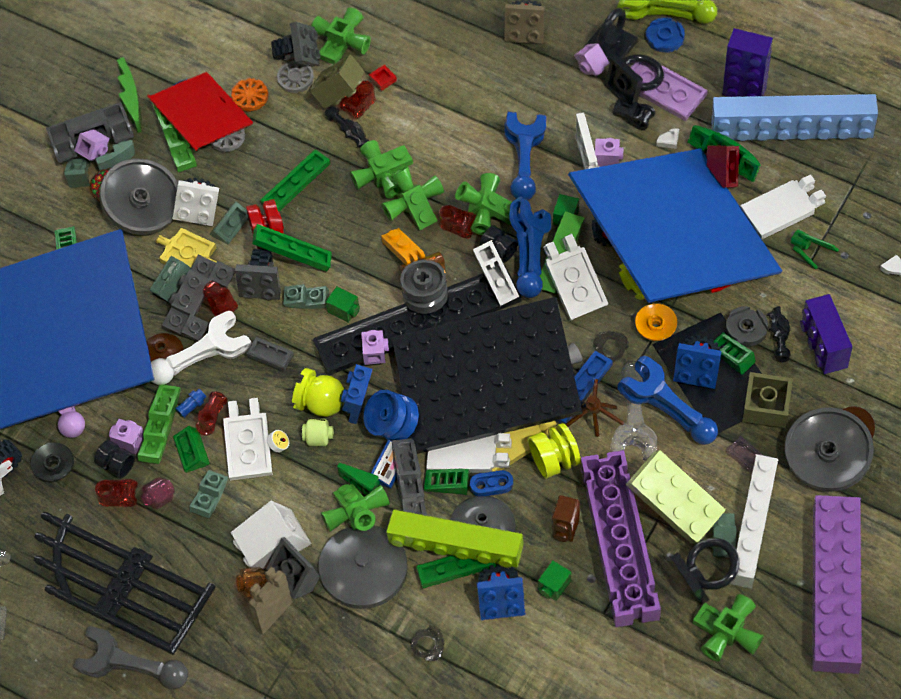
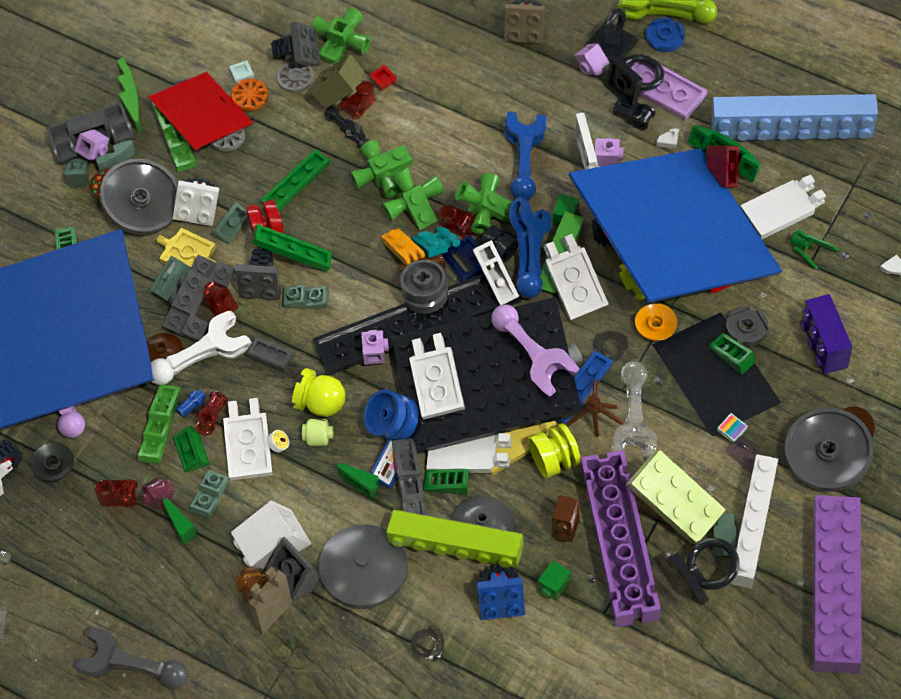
(115, 459): black wheel -> none
(122, 584): black piece -> none
(127, 435): lavender brick -> none
(182, 526): none -> green slope
(241, 71): none -> light aqua tile
(343, 304): green brick -> none
(355, 395): blue plate -> none
(355, 508): bright green brick -> none
(436, 243): none -> teal plate
(436, 379): none -> white tile
(448, 570): green plate -> none
(465, 252): none -> clear blue plate
(491, 482): blue plate -> none
(544, 361): none -> lavender piece
(657, 393): blue piece -> none
(698, 362): blue plate -> none
(727, 627): bright green brick -> none
(732, 428): none -> tile
(747, 64): dark purple brick -> none
(767, 400): olive brick -> none
(780, 329): black piece -> none

